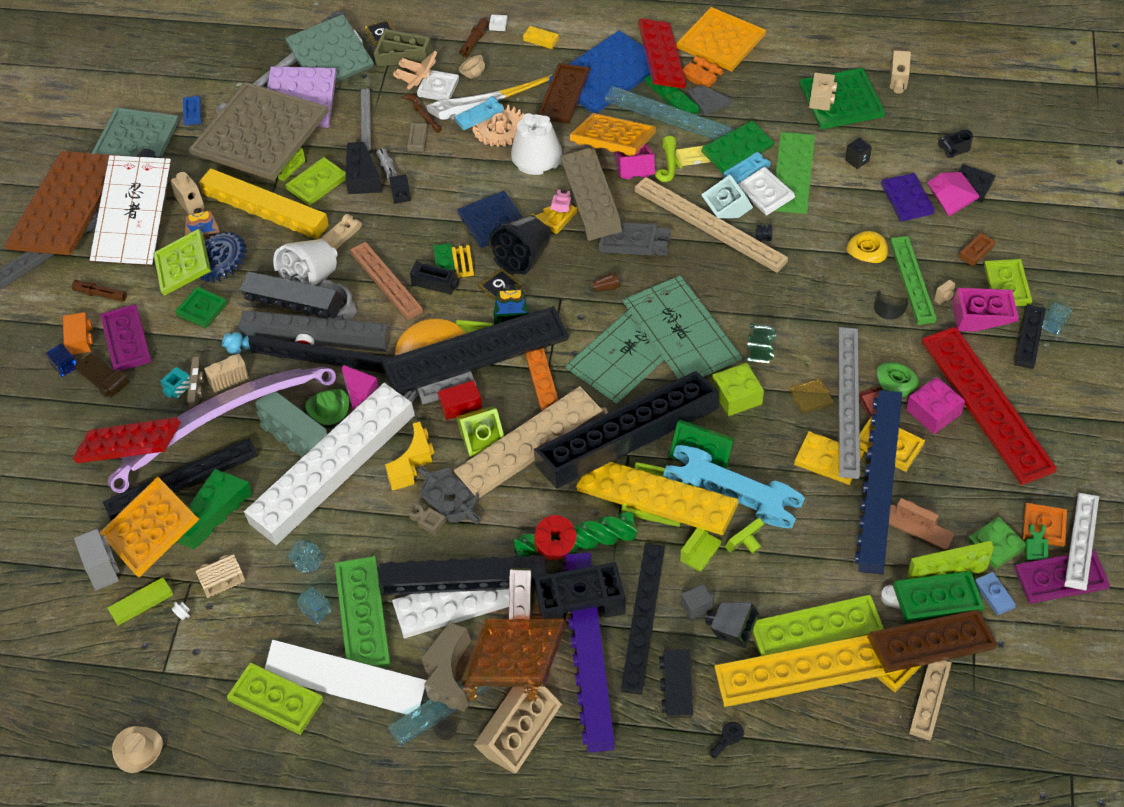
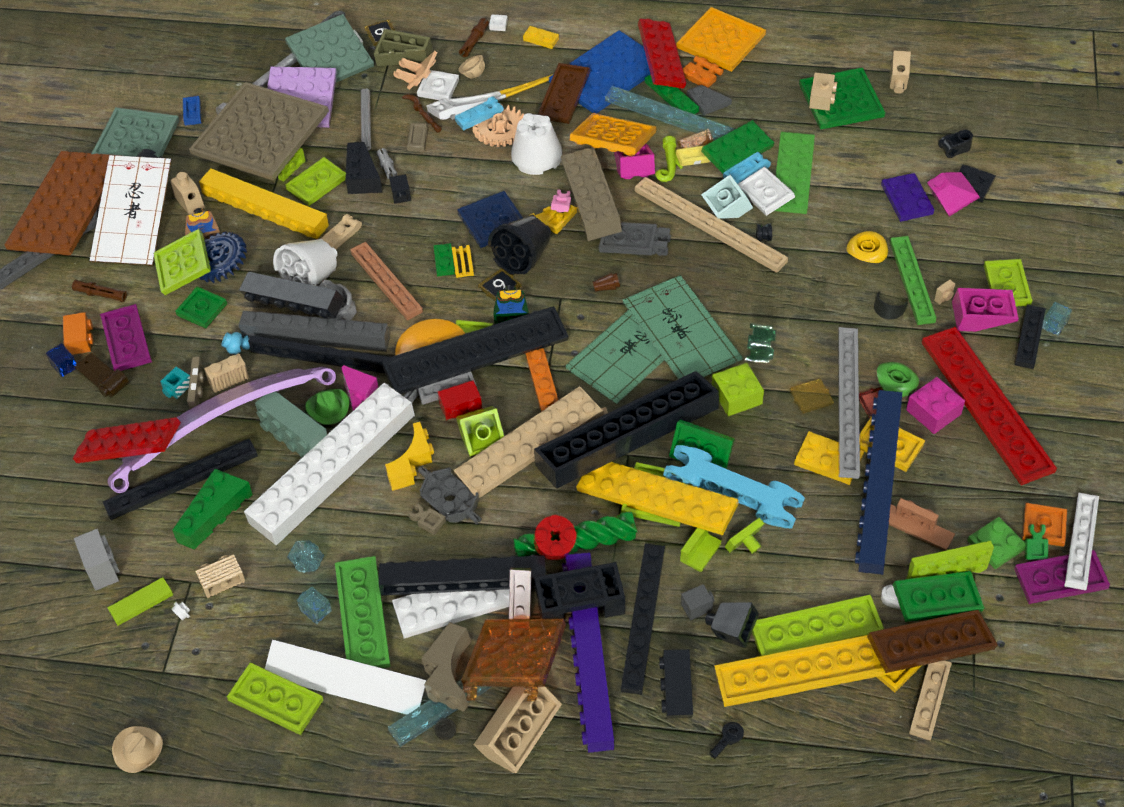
(148, 526): light orange plate -> none
(305, 339): white tile -> none
(434, 278): black window -> none
(699, 139): none -> clear orange plate
(858, 153): black brick -> none
(977, 249): dark orange plate -> none
(995, 593): medium blue plate -> none

